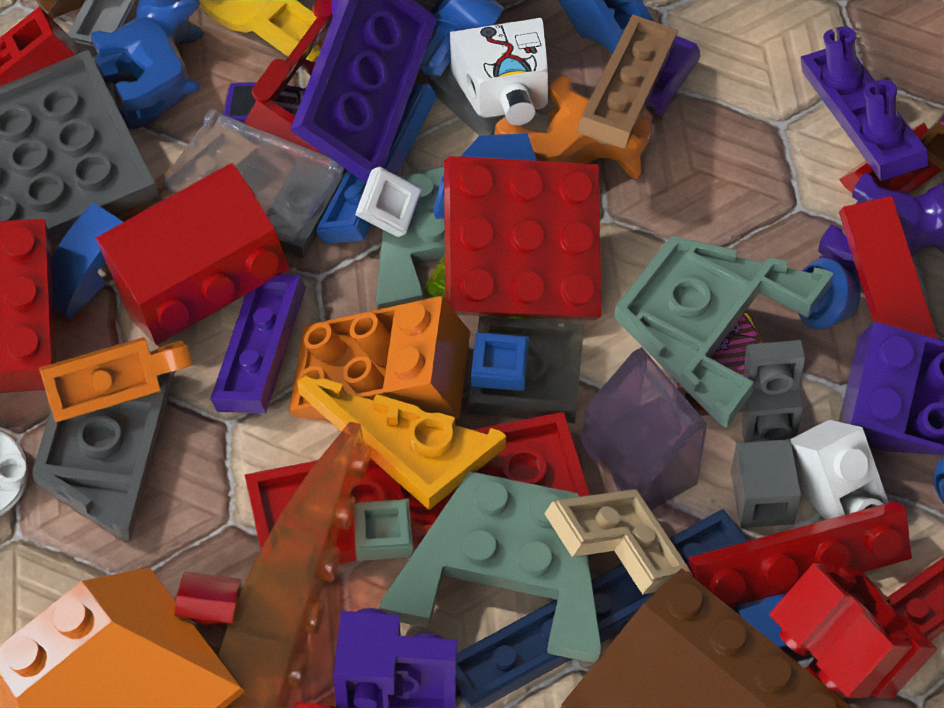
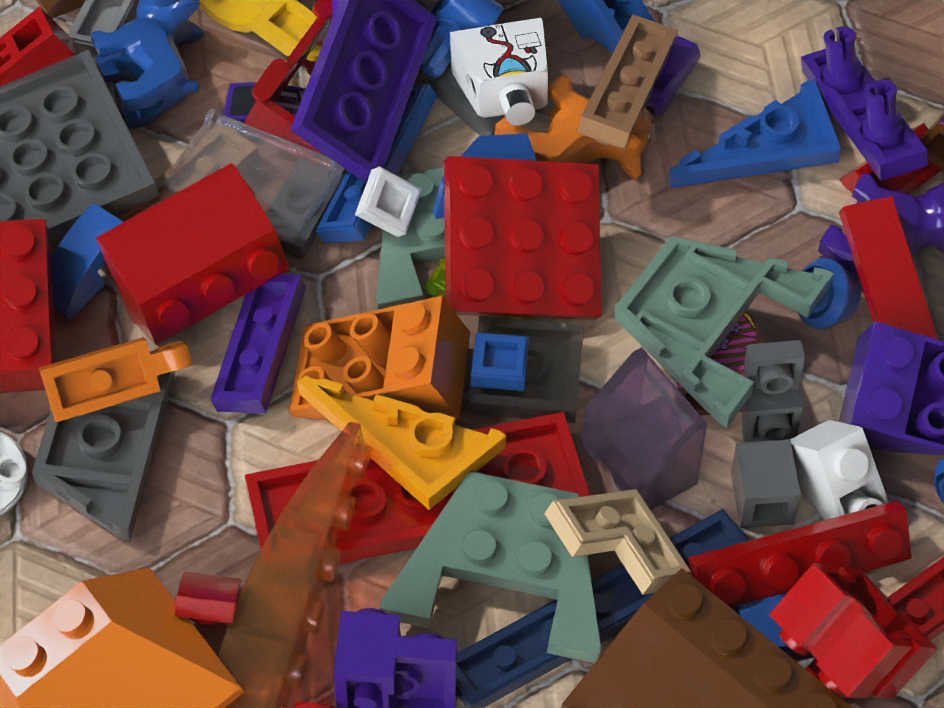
(382, 530): sand green tile -> none
(774, 141): none -> blue wing

